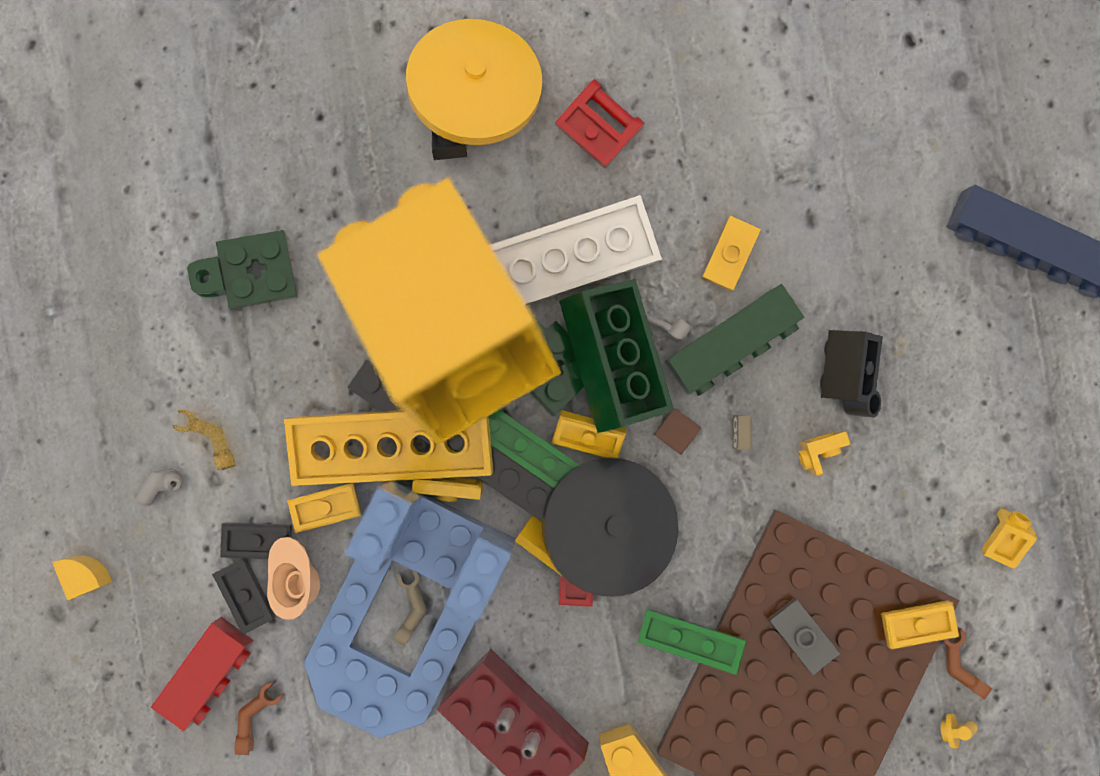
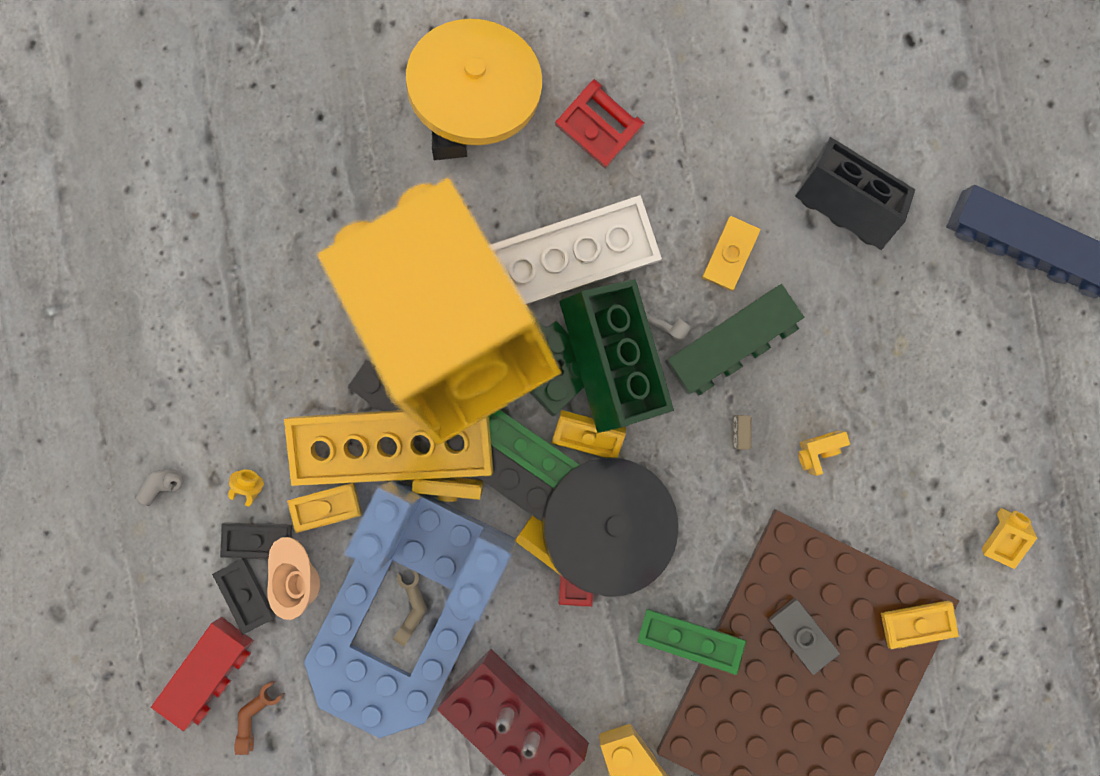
(80, 575): yellow brick -> none
(222, 455): clear yellow arm -> none
(230, 271): dark green plate -> none
(245, 483): none -> yellow plate
(677, 431): reddish brown tile -> none
(852, 371): black hinge -> none
(856, 194): none -> black slope
(953, 732): yellow plate -> none
(955, 670): dark orange arm -> none

